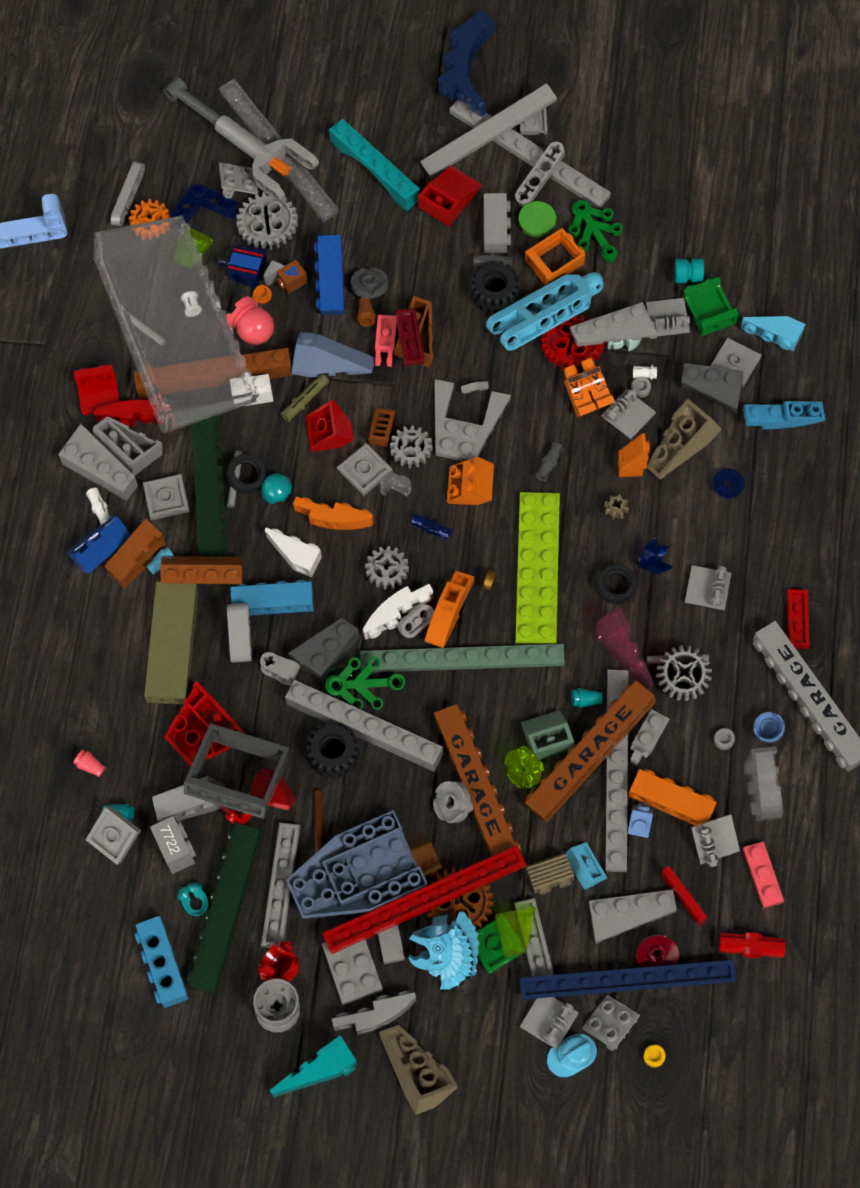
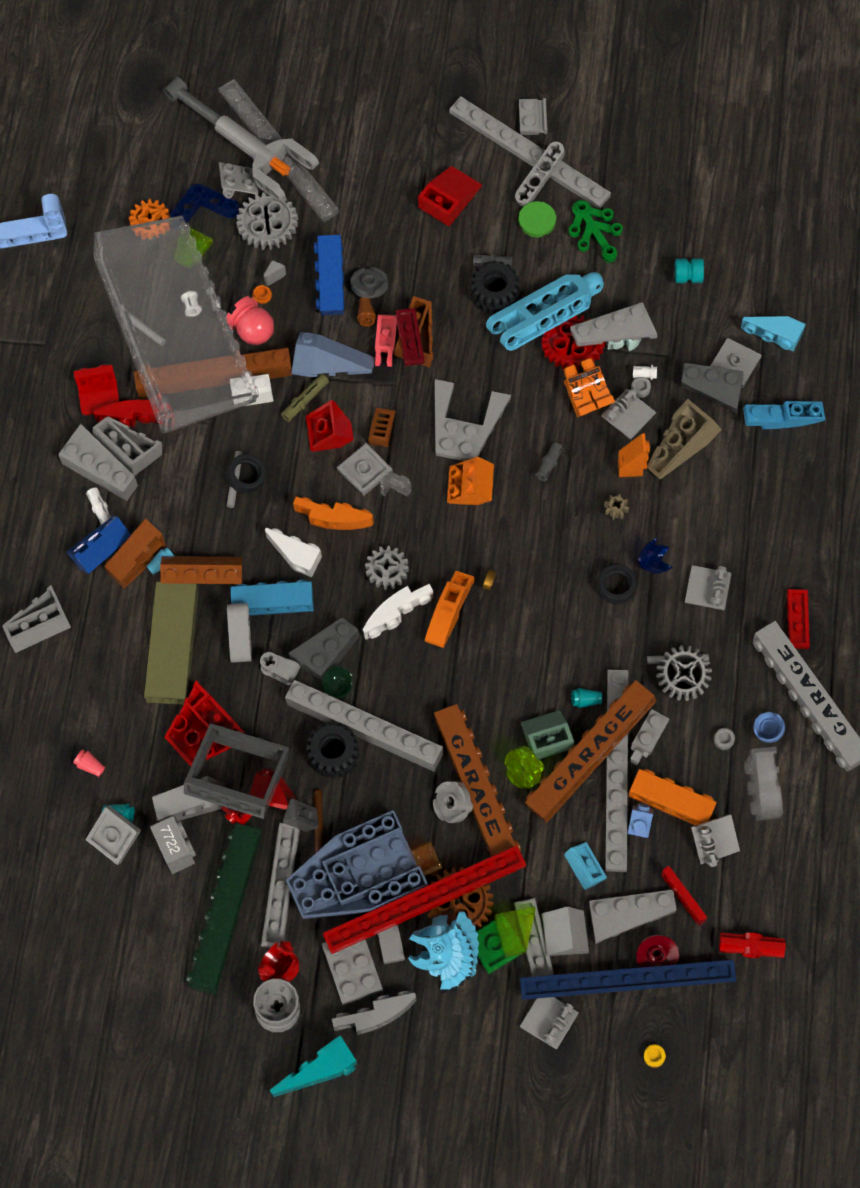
(36, 622): none -> light grey wedge
(127, 193): light grey beam -> none
(166, 497): light grey plate -> none
(176, 991): dark azure brick -> none
(183, 896): teal piece -> none
(208, 488): clear green brick -> none
(245, 265): torso -> none
(276, 488): teal hair -> none
(291, 277): dark orange brick -> none
(301, 816): none -> flat silver slope
(361, 684): green plant -> none
(395, 182): teal arch -> none
(407, 453): light grey gear -> none
(415, 621): light grey plate -> none
(420, 1076): dark tan wedge -> none
(431, 527): clear blue pin -> none
(465, 43): dark blue arch -> none
(465, 658): sand green plate -> none
(474, 386): light grey tile -> none
(488, 130): light grey tile -> none
(496, 223): light grey brick -> none
(533, 259): orange window -> none
(537, 569): lime plate -> none
(550, 873): dark tan brick -> none
(565, 932): none -> light grey slope
(572, 1055): medium azure piece -> none
(611, 1022): light grey hinge -> none
(615, 636): clear pink wedge -> none
(669, 316): light grey hinge -> none
(709, 306): green panel -> none
(731, 476): clear blue gear -> none
(763, 875): coral plate -> none

